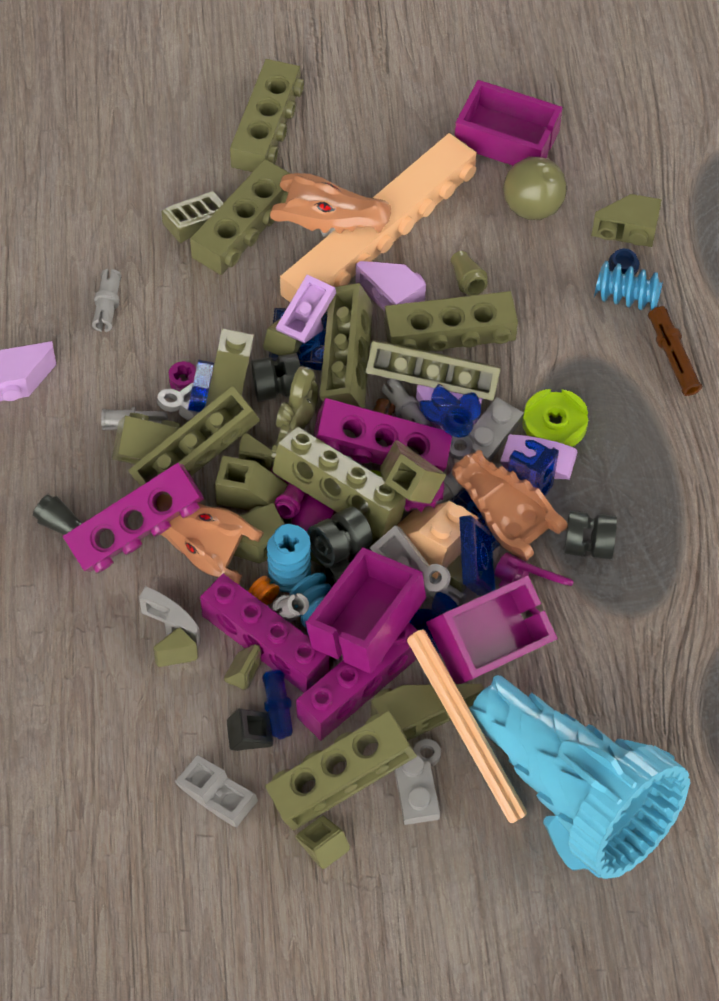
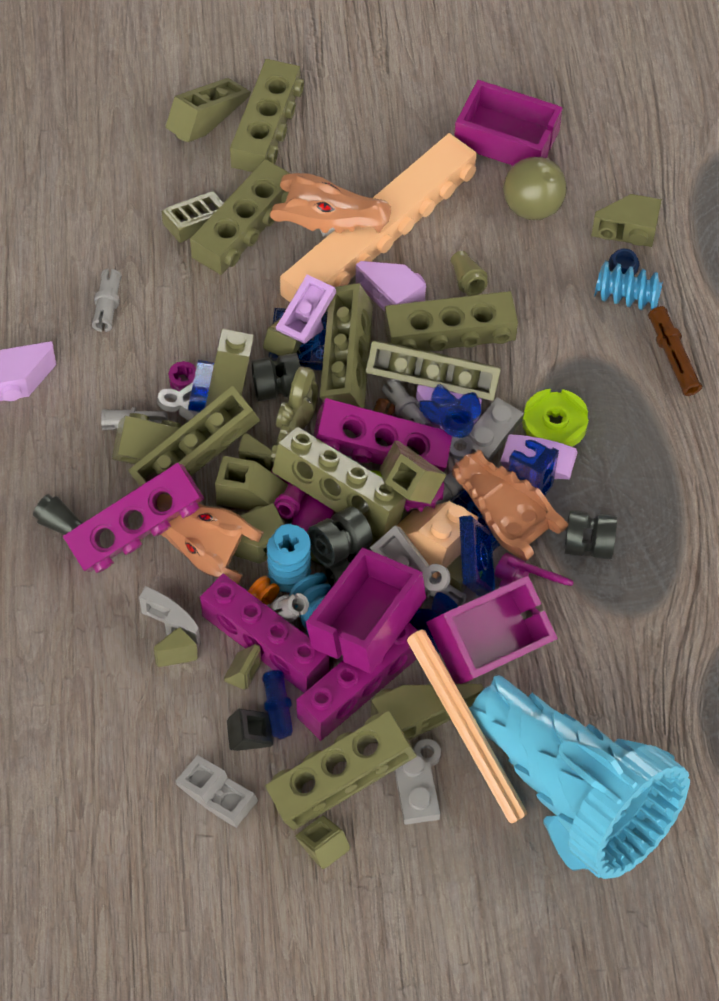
(203, 108): none -> olive slope

